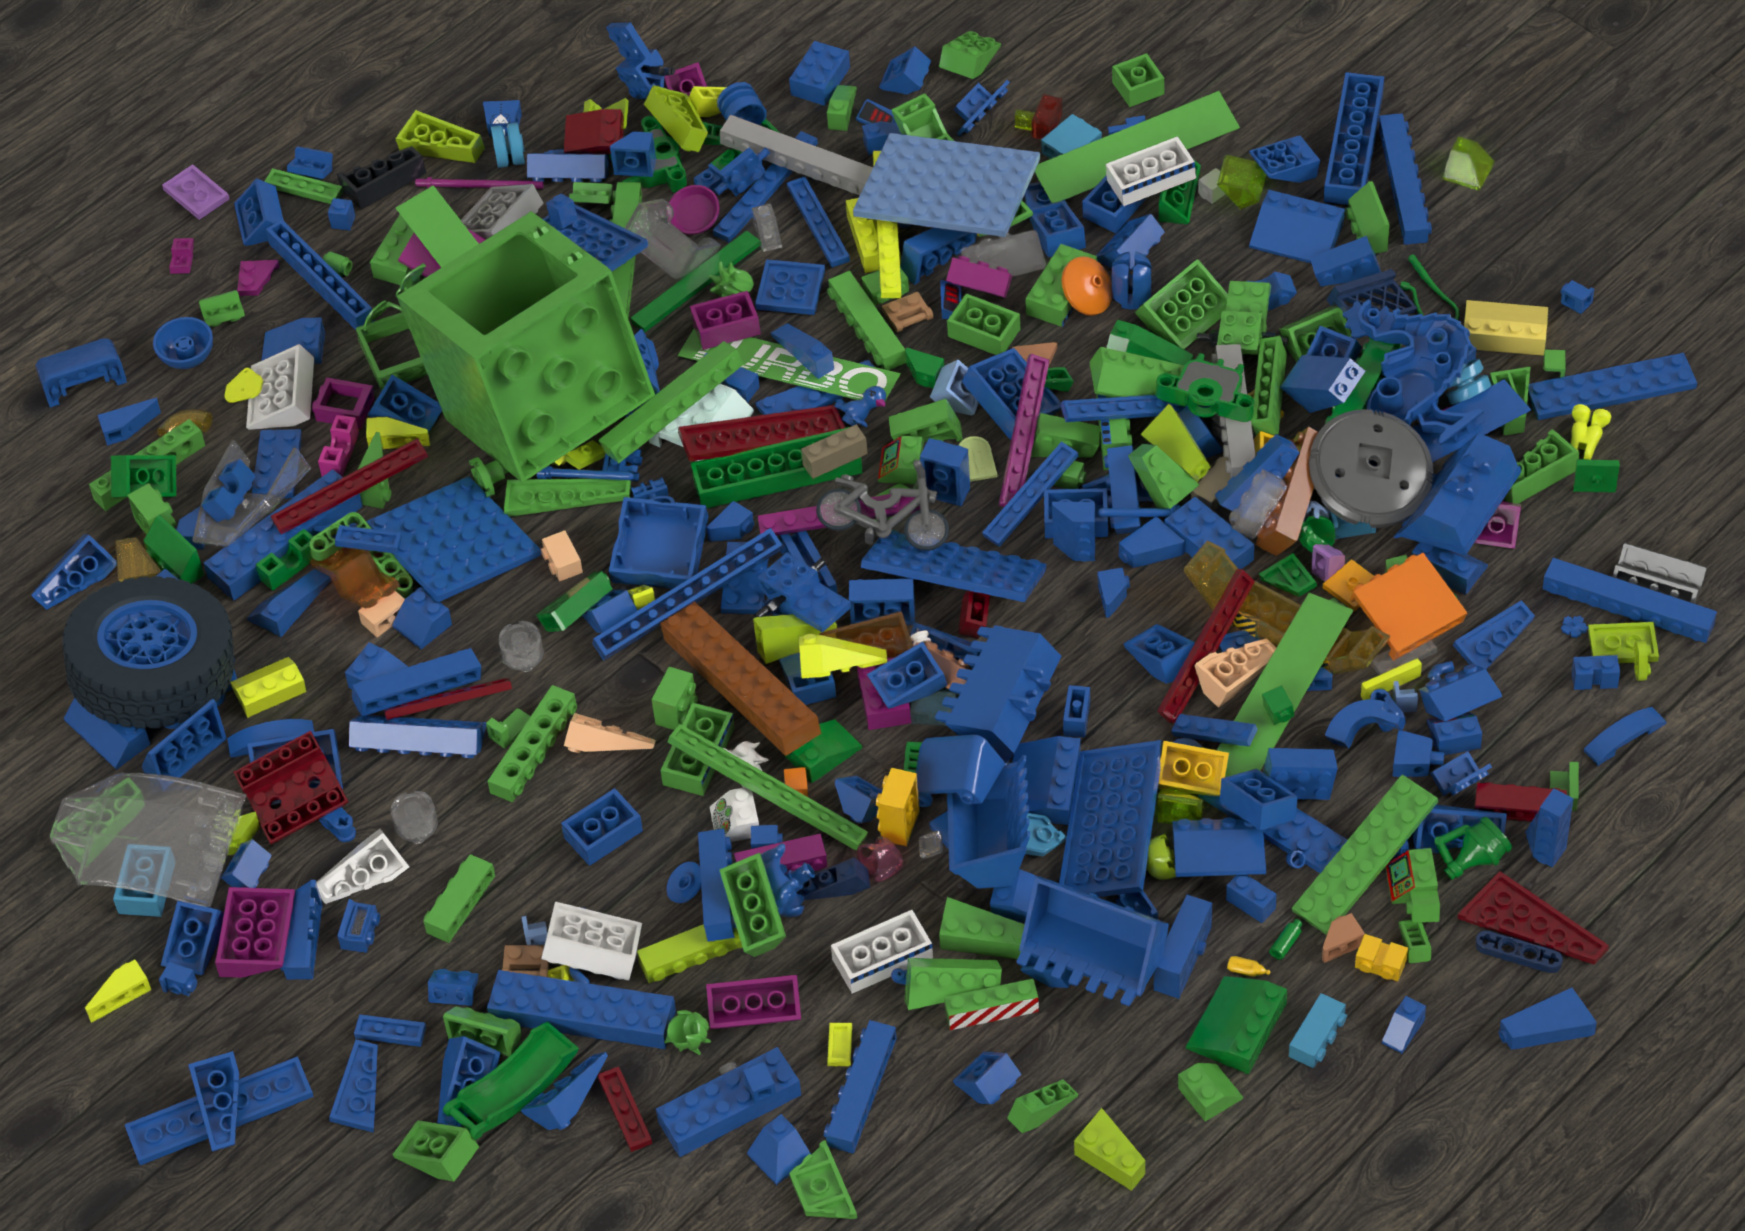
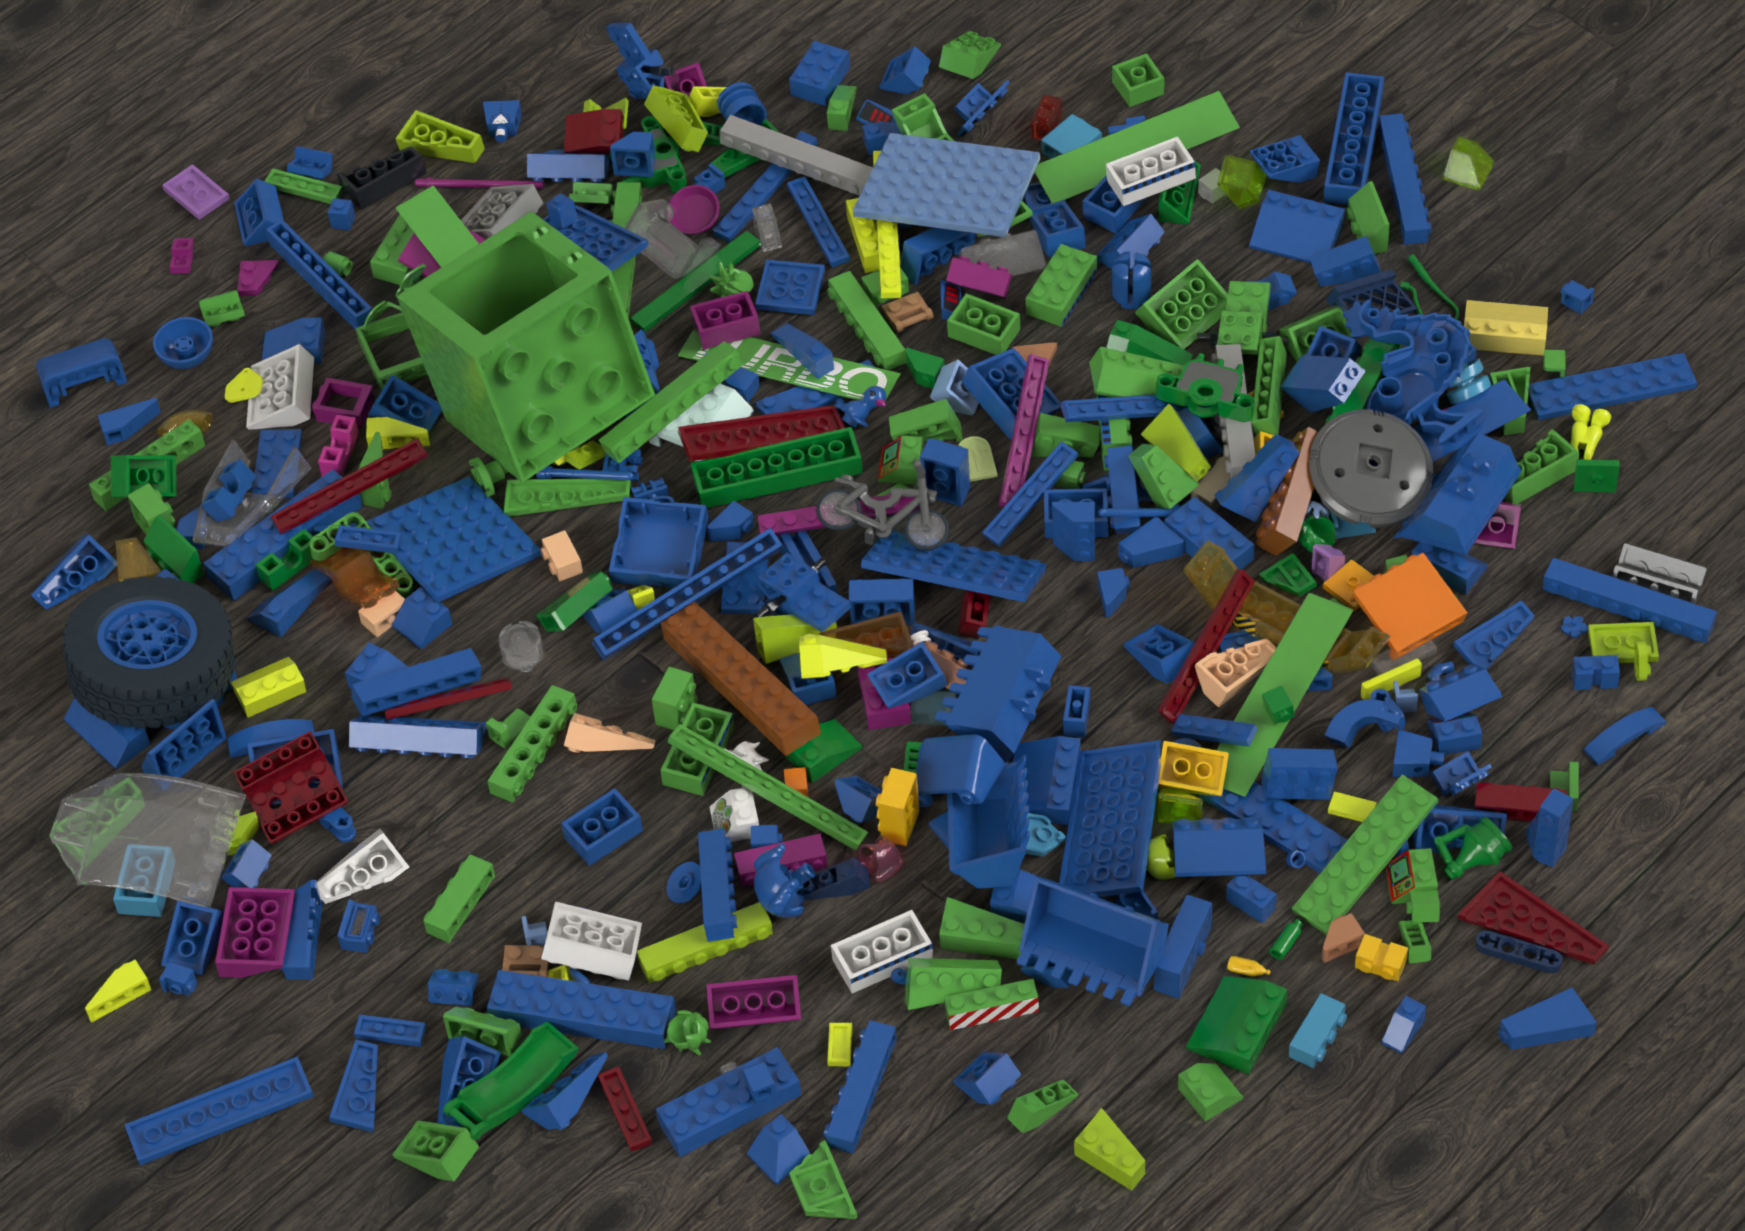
(217, 1093): blue wedge -> none
(414, 816): clear brick -> none
(507, 145): dark azure wheel -> none
(742, 171): blue plate -> none
(753, 905): bright green slope -> none
(834, 451): dark tan brick -> none
(930, 844): clear tile -> none
(1023, 119): clear neon green tile -> none
(1058, 379): green slope -> none
(1087, 286): orange dish -> none
(1257, 503): clear brick -> none
(1258, 799): blue brick -> none
(1350, 806): none -> neon yellow tile

